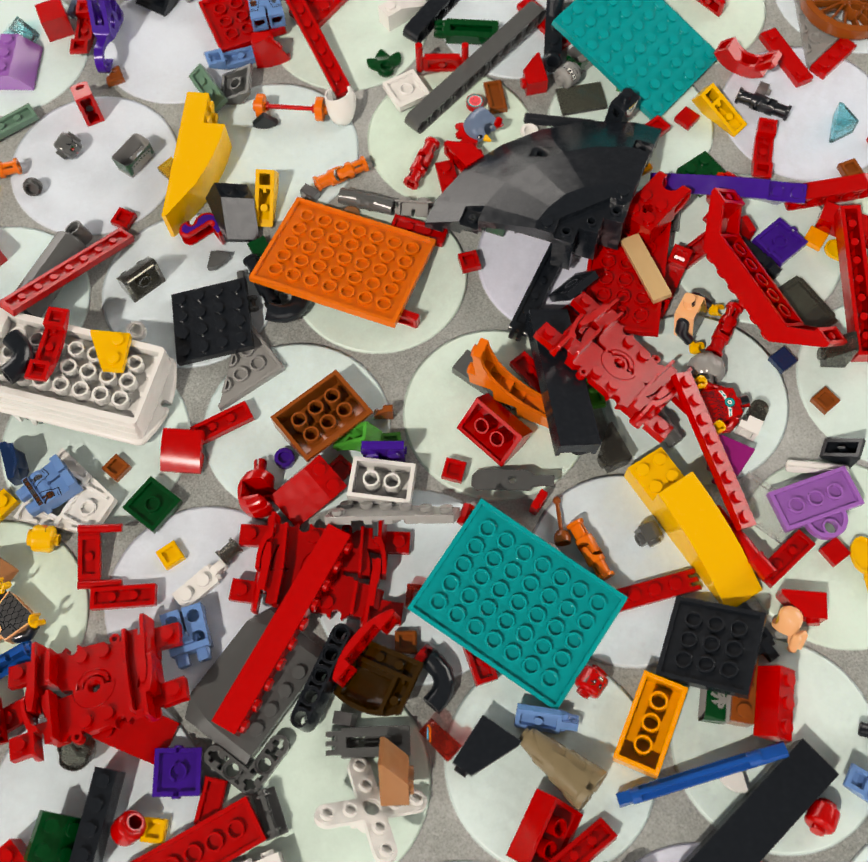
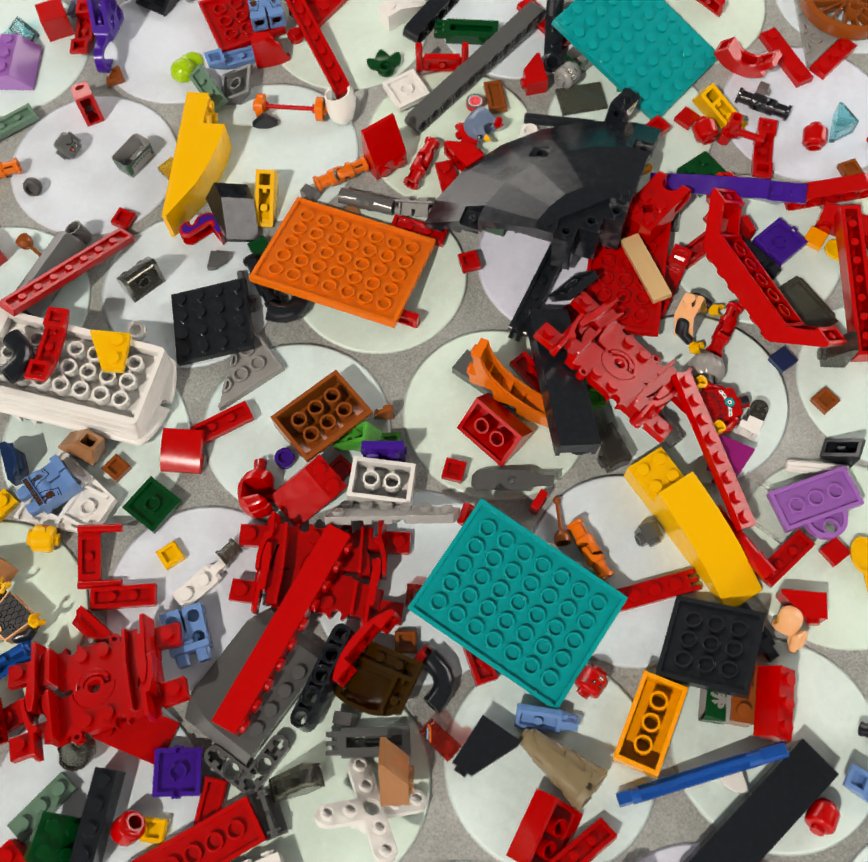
(26, 242): none -> dark orange hinge
(49, 799): none -> sand green plate
(84, 446): none -> medium nougat slope
(91, 626): none -> red slope
(184, 66): none -> lime cap
(295, 35): none -> red plate
(296, 781): none -> clear smoke slope
(383, 147): none -> red slope
(705, 130): none -> red head
(733, 129): none -> red bar
(814, 136): none -> red head

